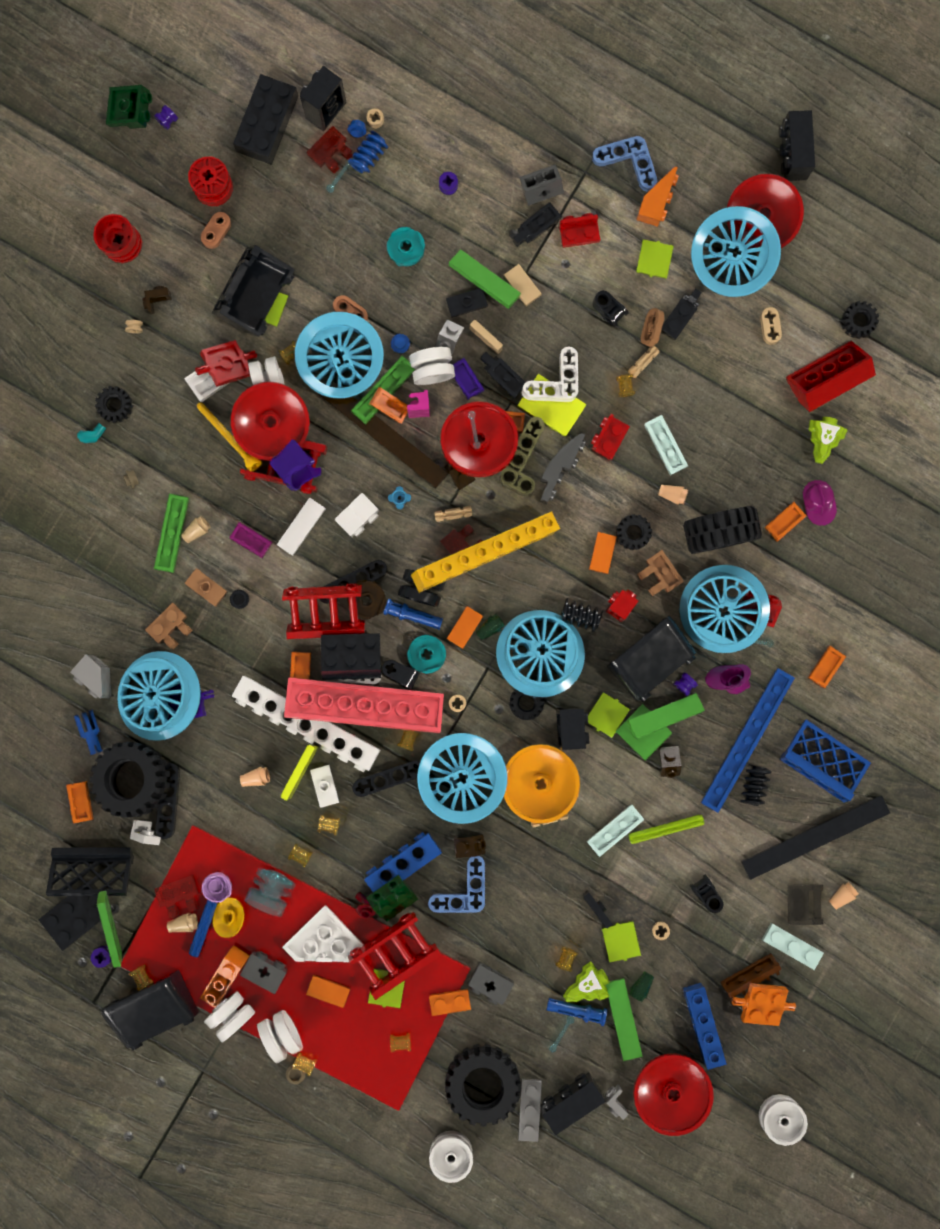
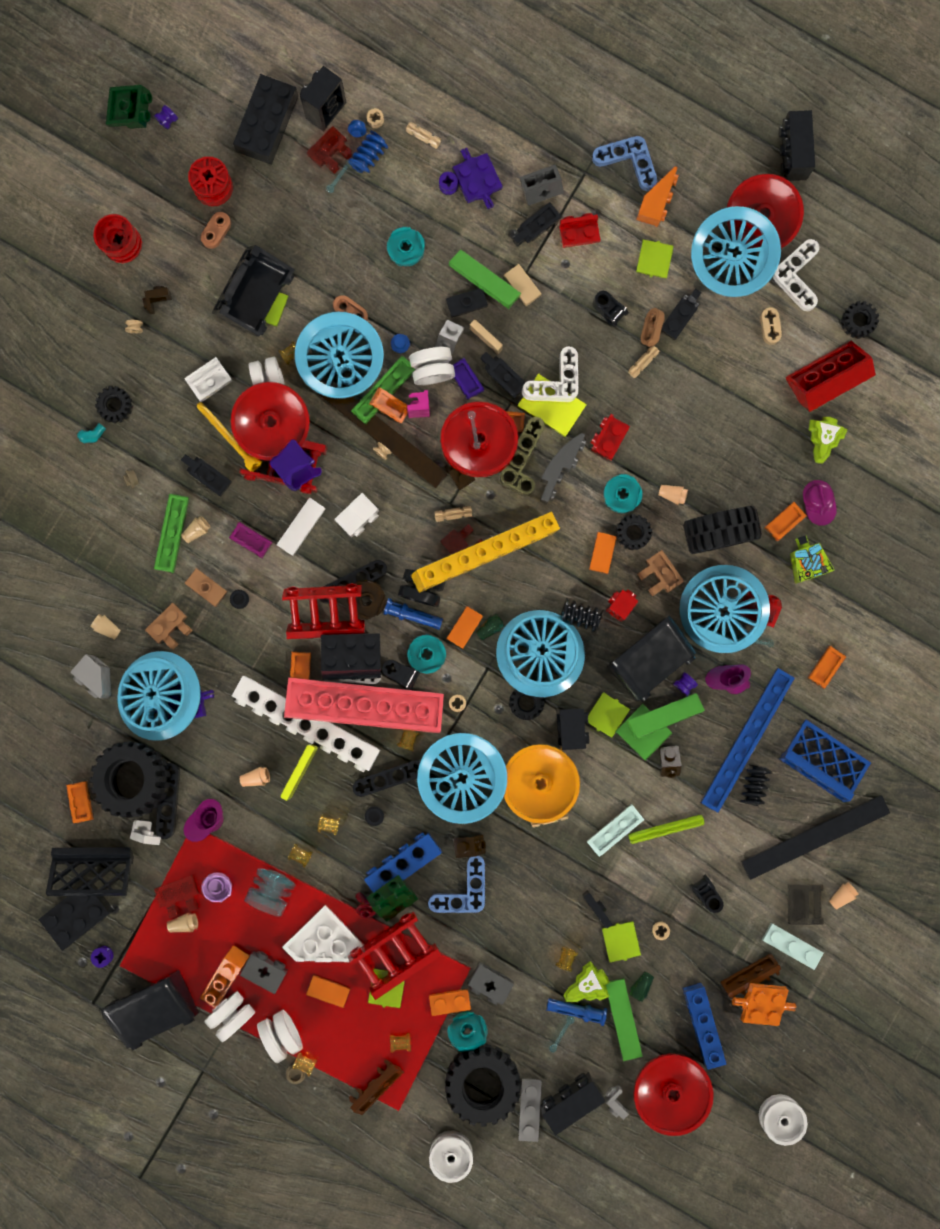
(90, 735): blue arm -> none
(105, 627): none -> tan cone
(109, 929): bright green tile -> none
(140, 977): clear yellow bush -> none
(202, 929): blue axle -> none
(204, 820): none -> magenta piece
(207, 475): none -> black hinge
(225, 363): red plate -> none
(228, 917): yellow dish -> none
(324, 786): white plate -> none
(374, 816): none -> black plate
(375, 1088): none -> reddish brown plate
(382, 451): none -> tan bush
(404, 497): dark azure plate -> none
(423, 135): none -> tan axle
(475, 1038): none -> teal plate
(477, 178): none -> dark purple plate
(625, 385): clear yellow bush -> none
(631, 487): none -> teal plate
(665, 445): light aqua plate -> none
(791, 277): none -> white beam
(809, 561): none -> torso

